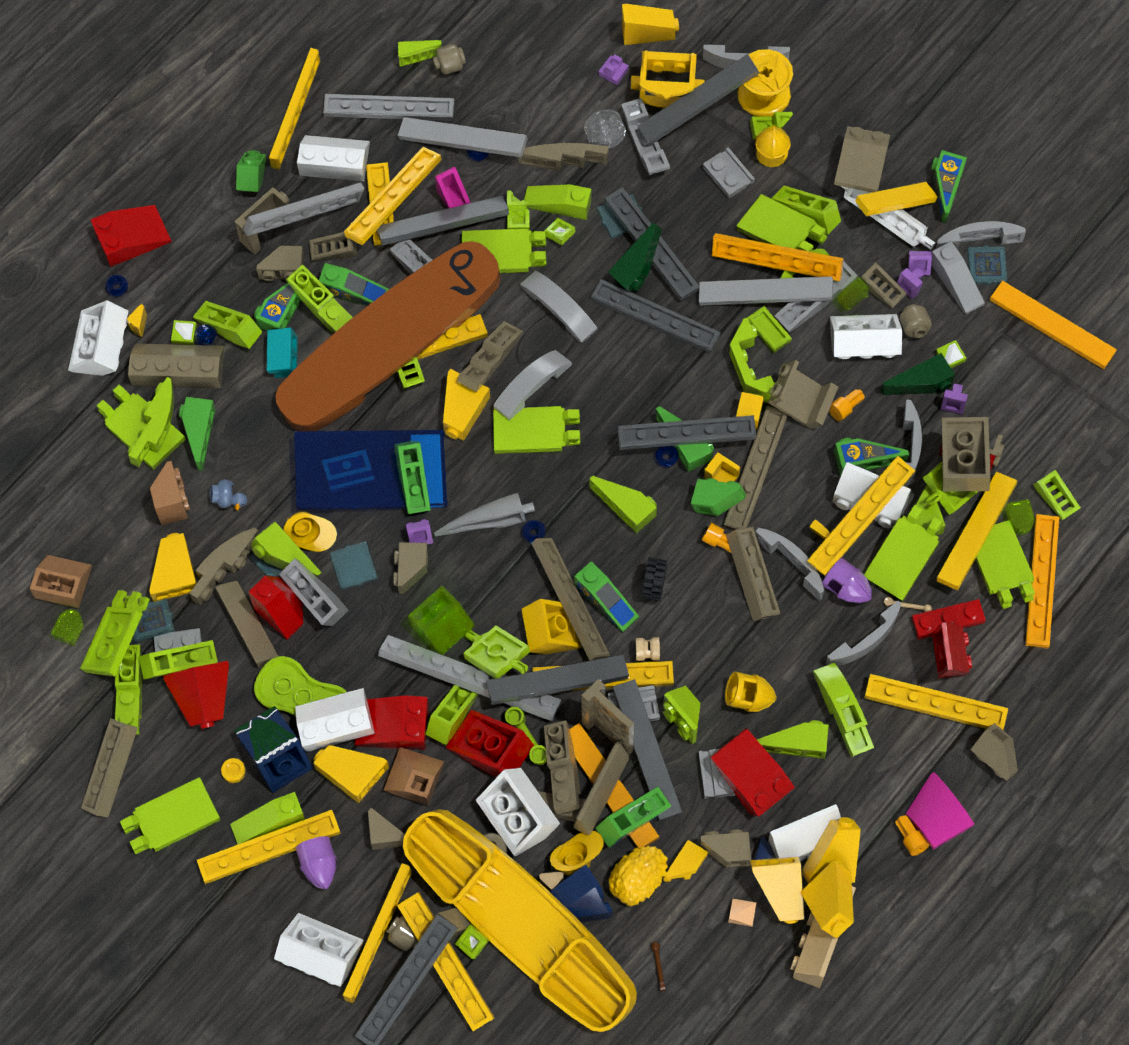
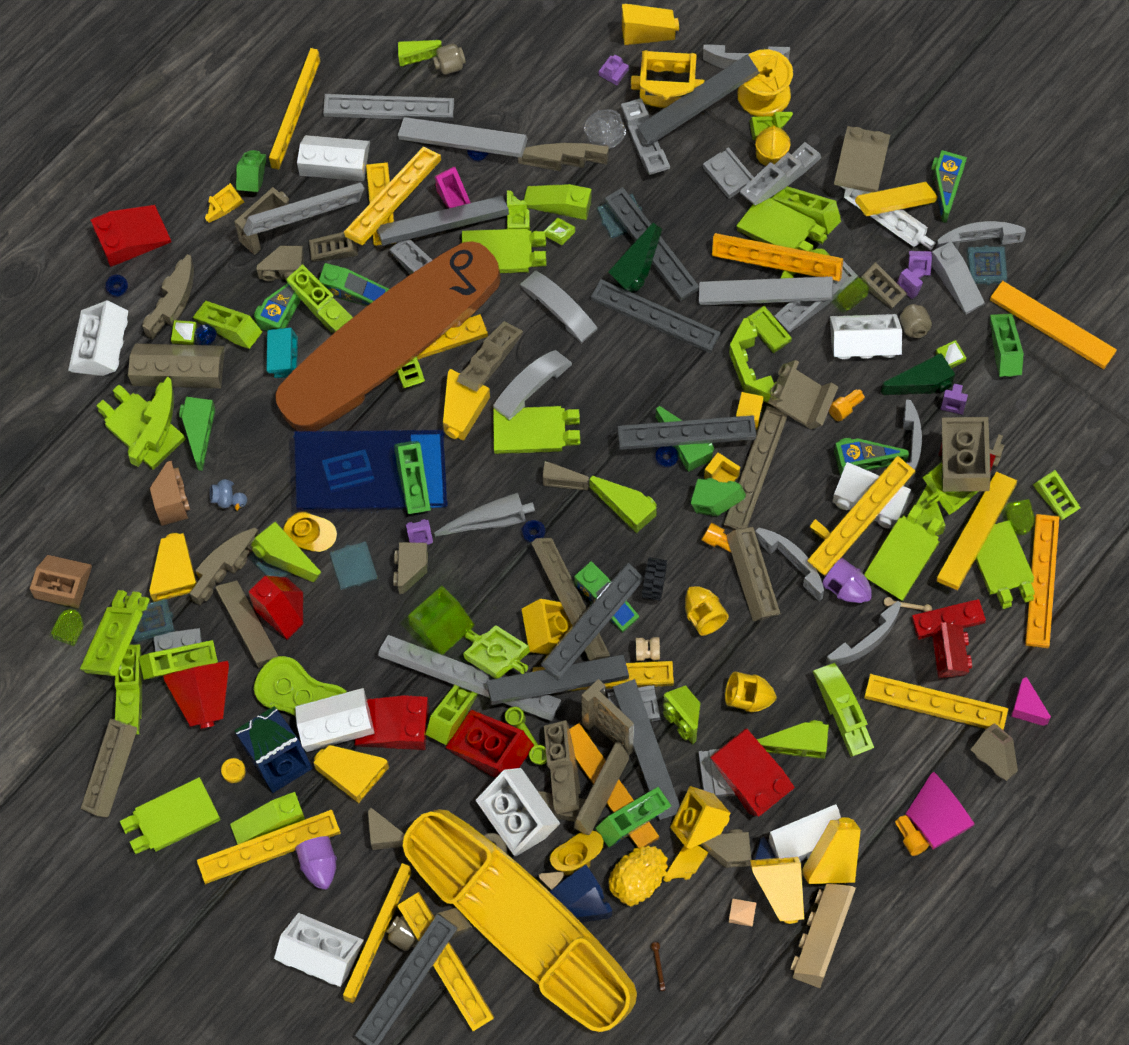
(138, 320): yellow slope -> none
(176, 295): none -> dark tan slope
(223, 203): none -> yellow slope
(313, 593): light grey slope -> none
(414, 776): medium nougat slope -> none
(472, 942): lime tile -> none
(563, 478): none -> dark tan slope
(592, 621): none -> dark grey tile
(699, 818): none -> yellow slope
(704, 610): none -> yellow helmet
(782, 174): none -> light grey slope
(831, 898): yellow slope -> none
(1006, 345): none -> bright green slope
(1029, 706): none -> dark pink slope

